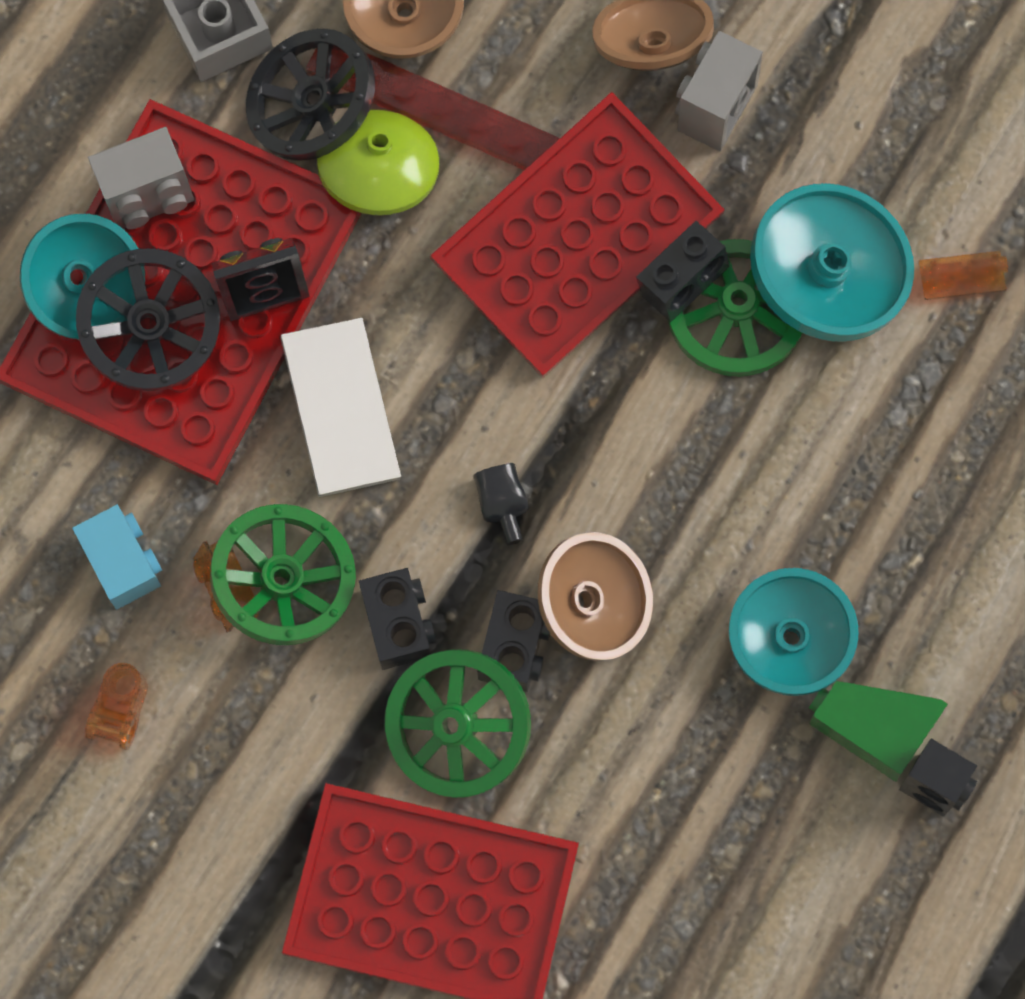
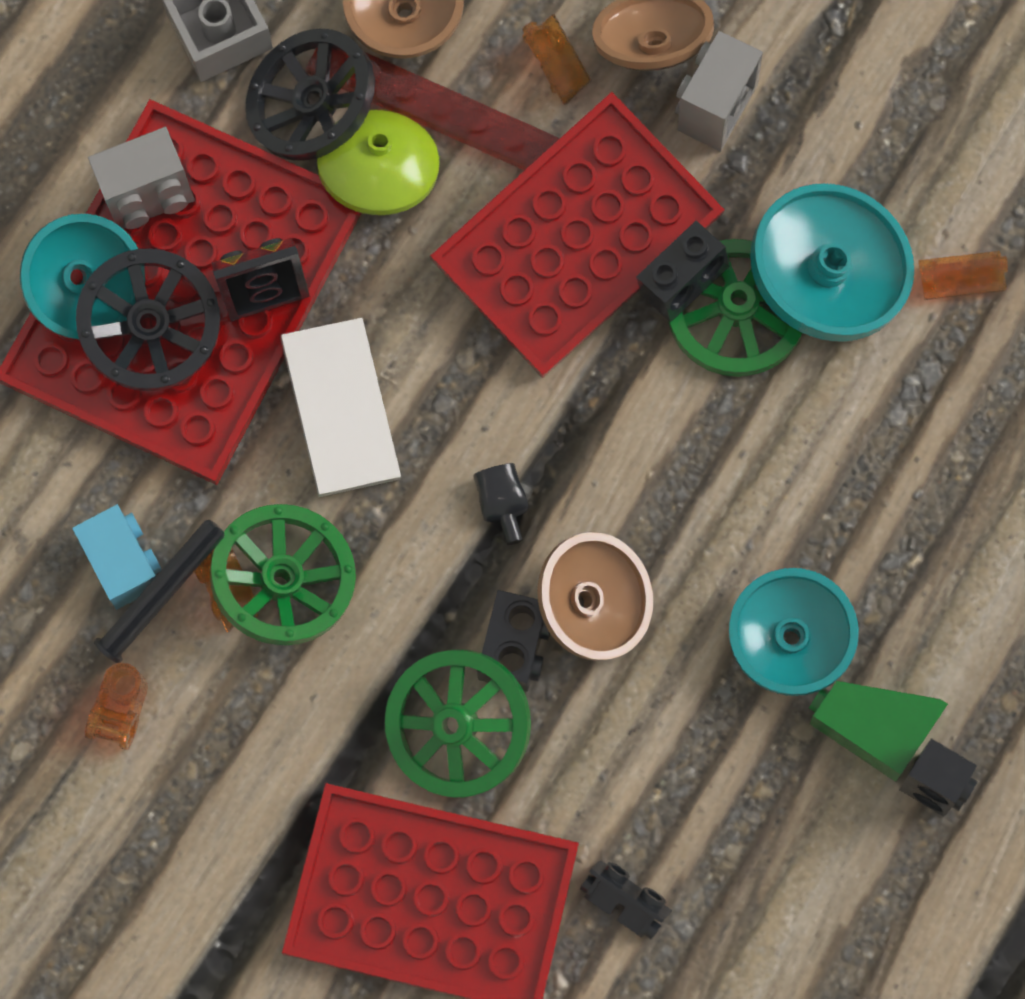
(160, 591): none -> black axle
(388, 620): black brick -> none
(556, 57): none -> clear orange hinge
(614, 887): none -> black hinge

